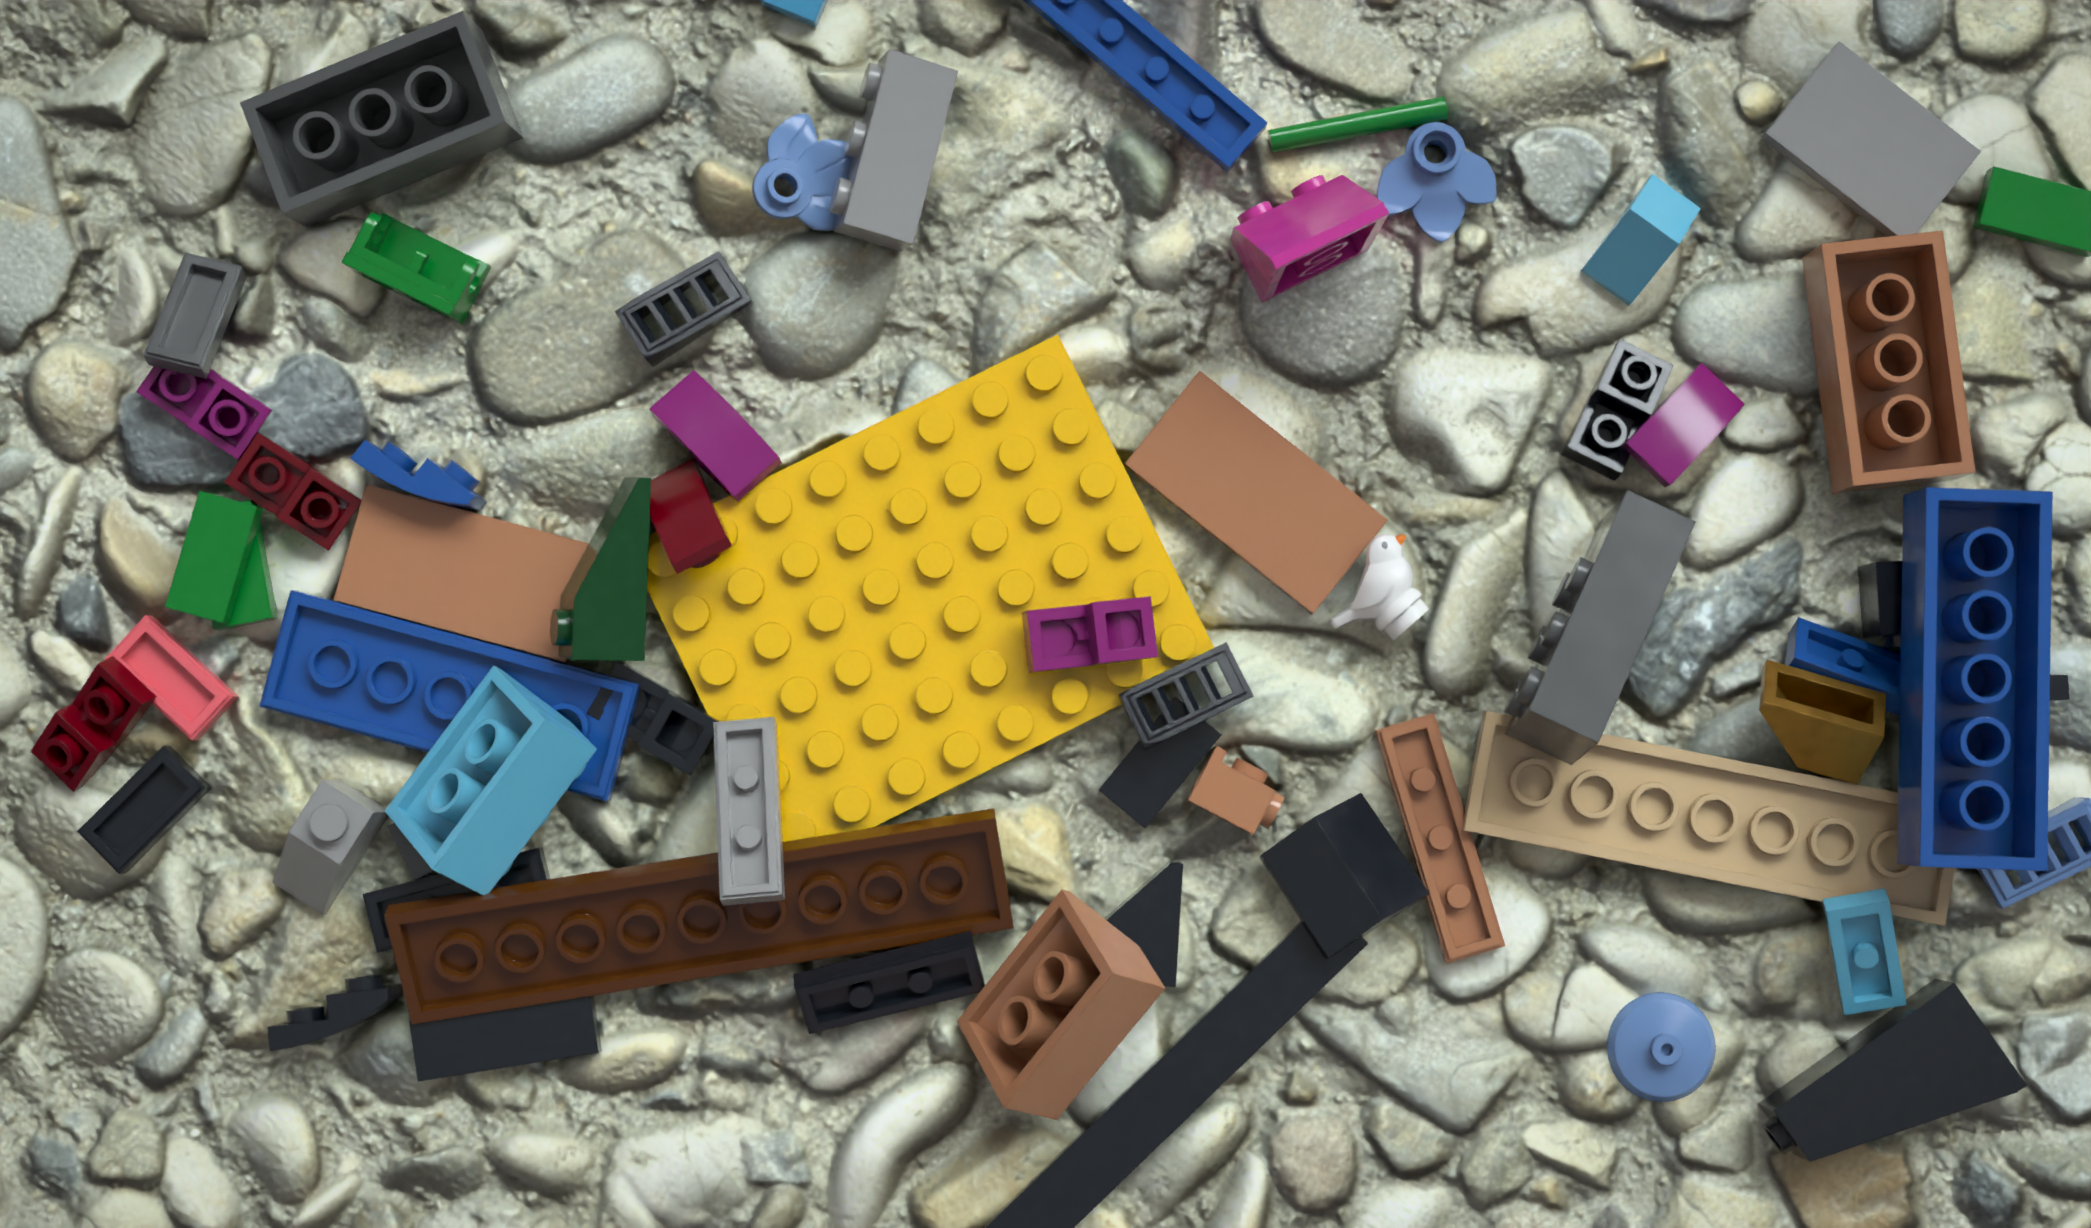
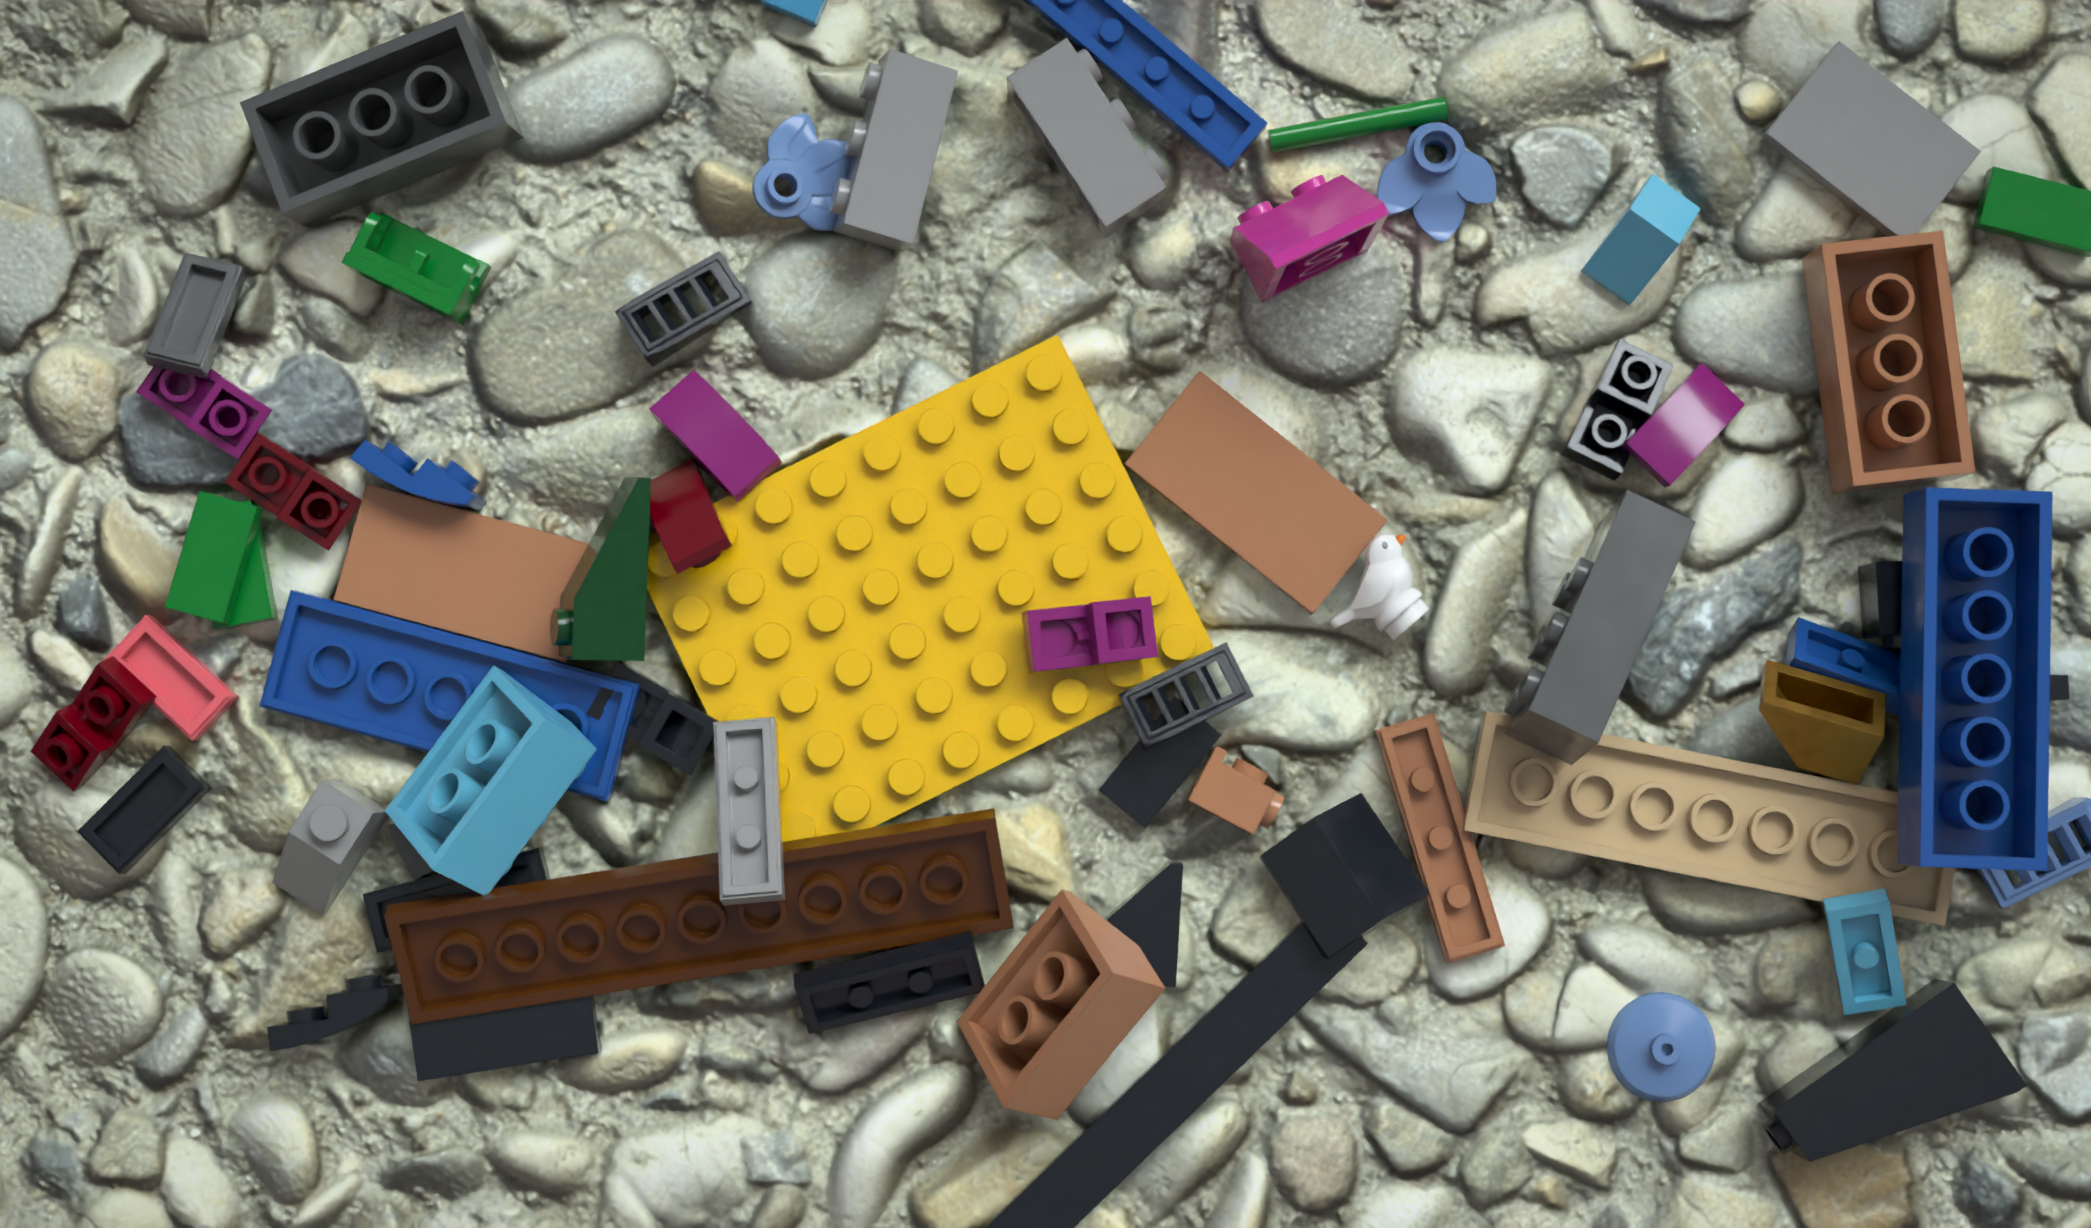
(1088, 136): none -> light grey brick

